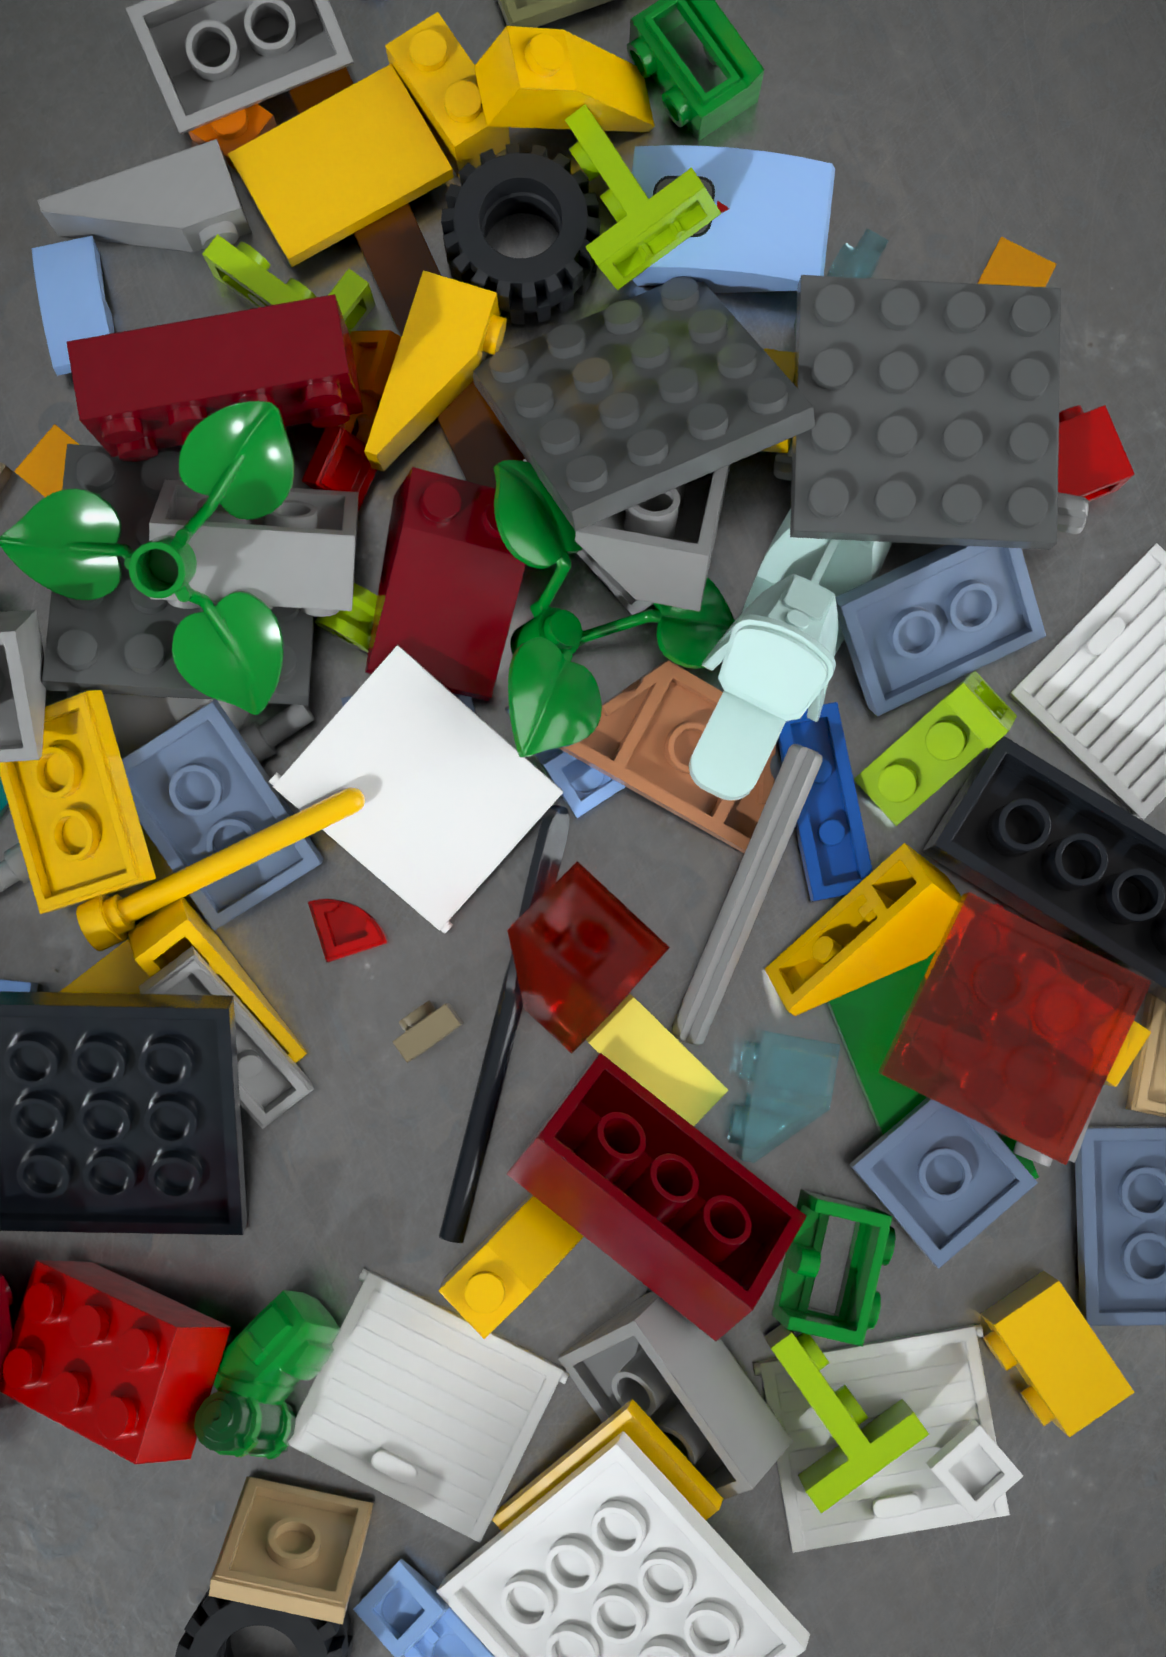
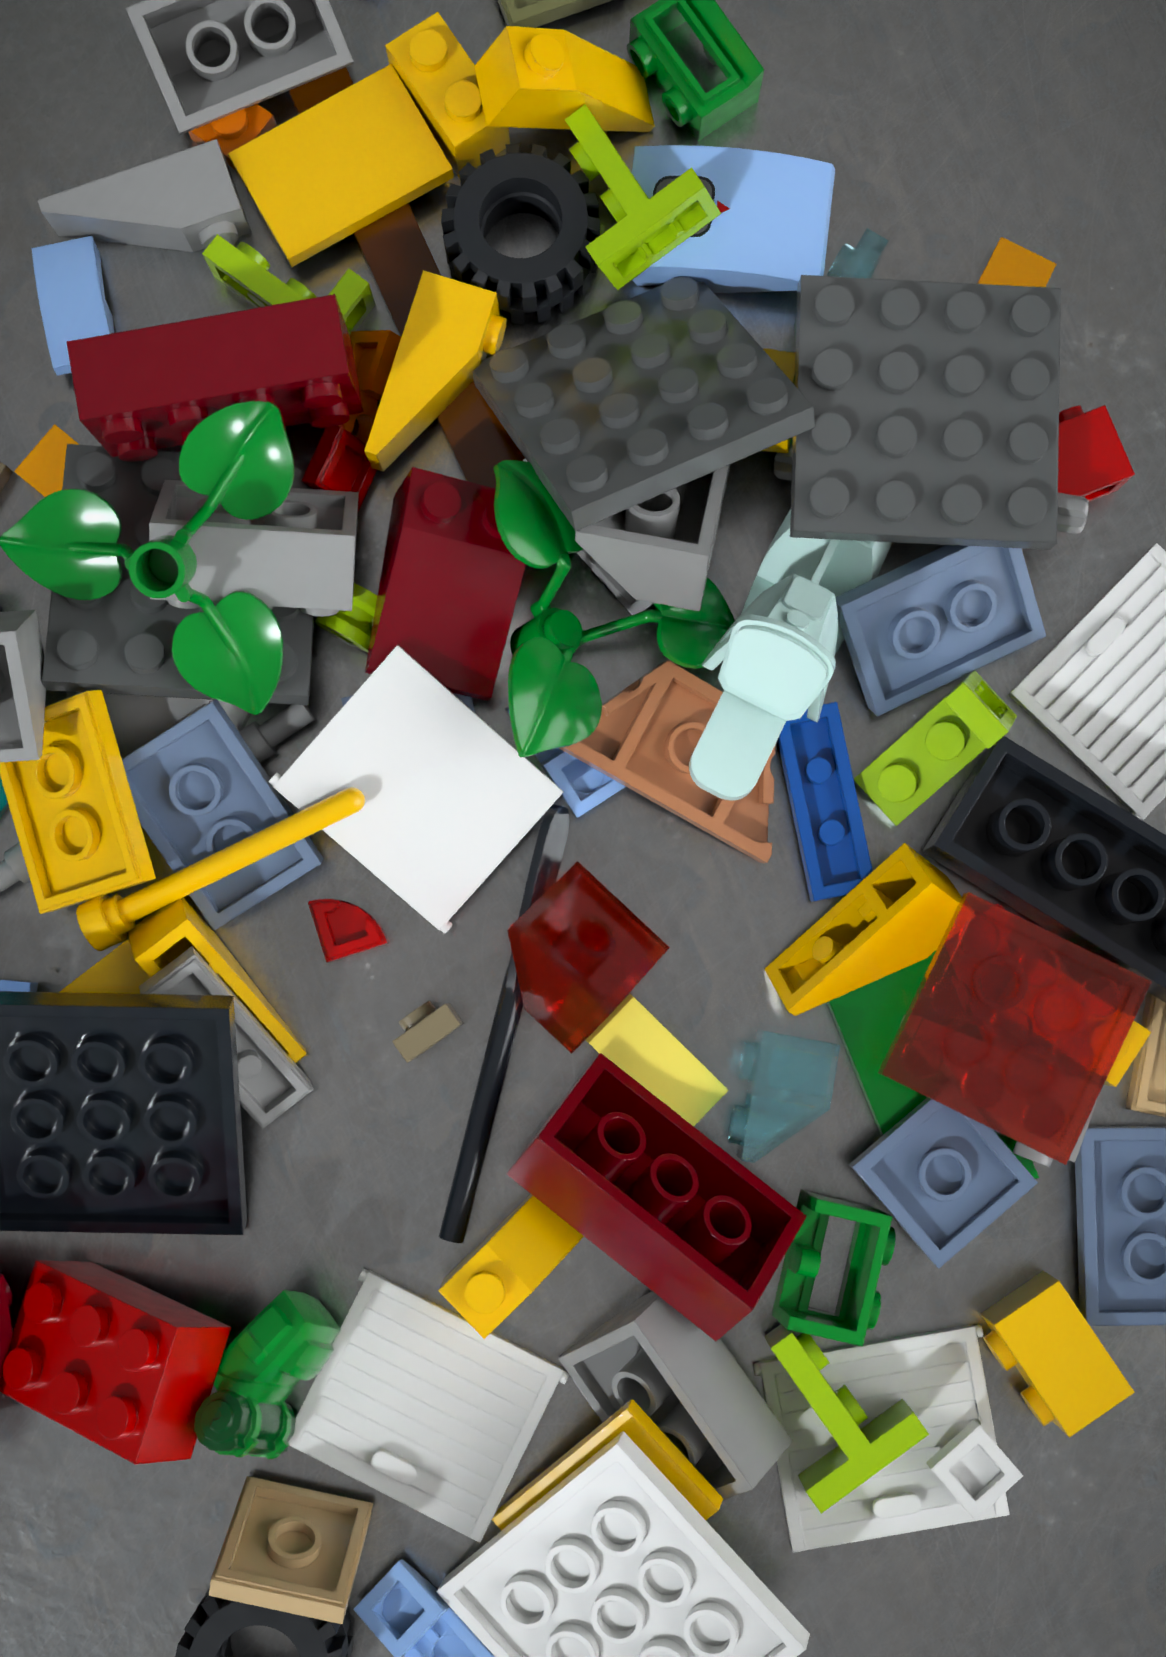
(746, 894): light grey axle -> none

